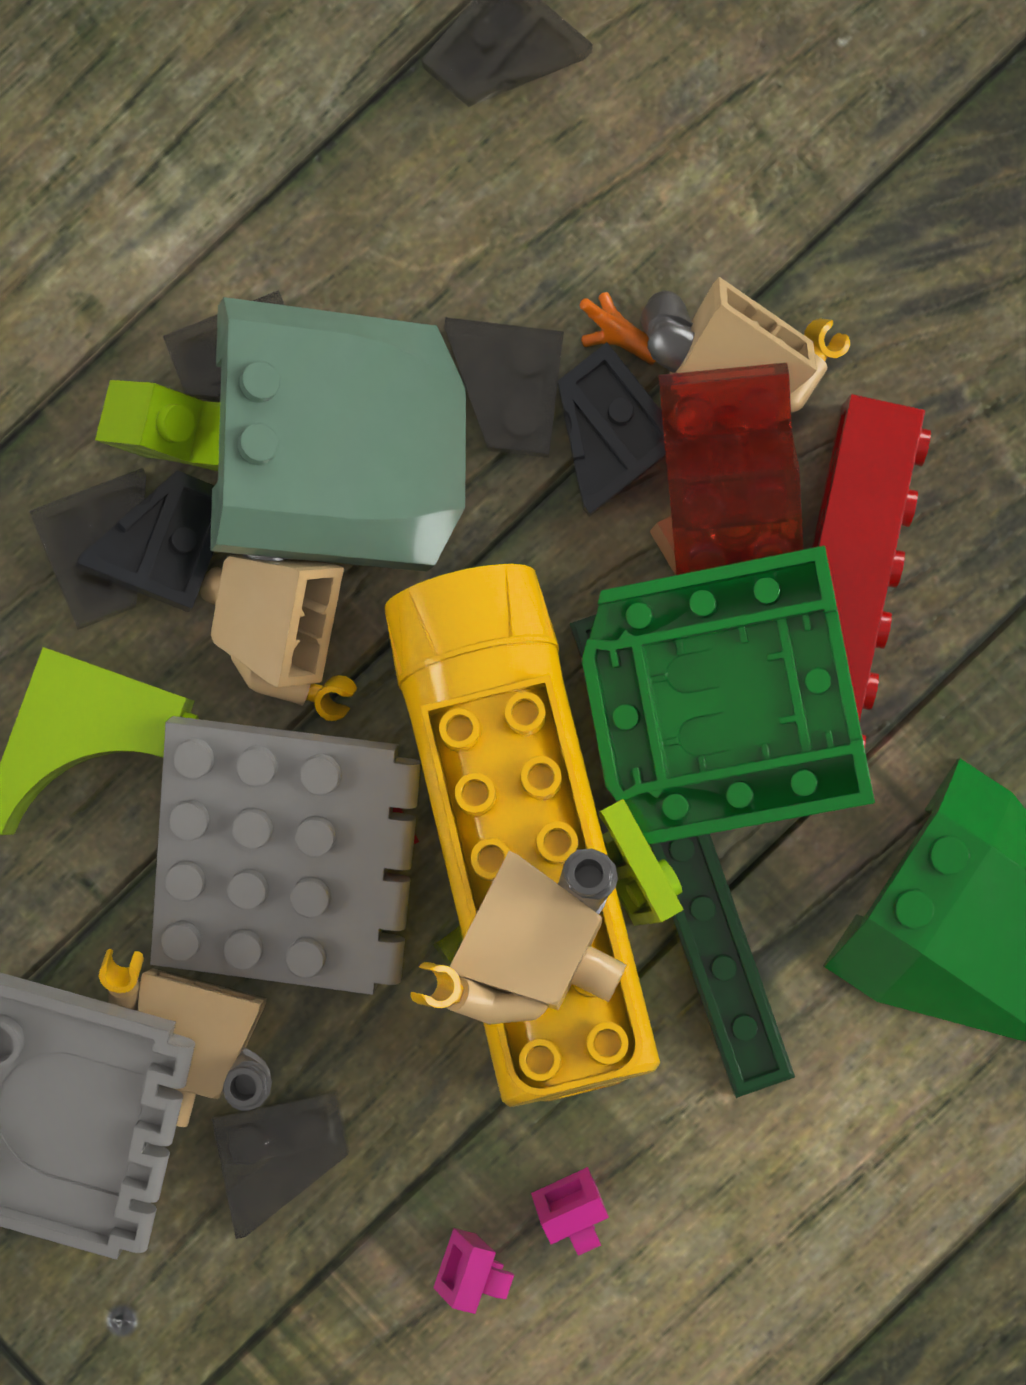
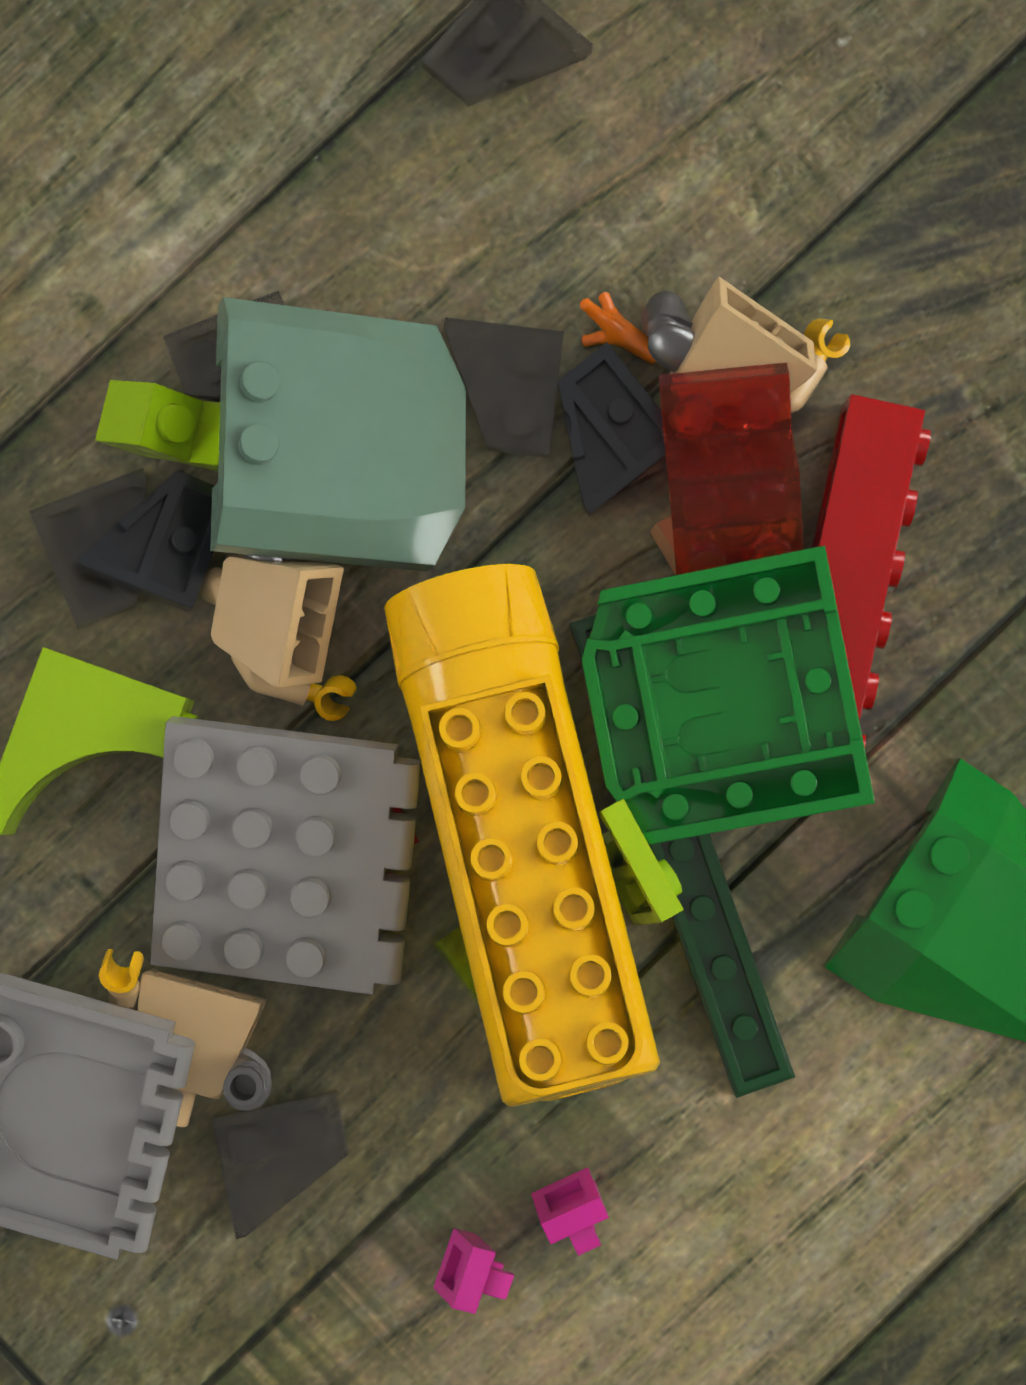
(531, 943): tan torso -> none

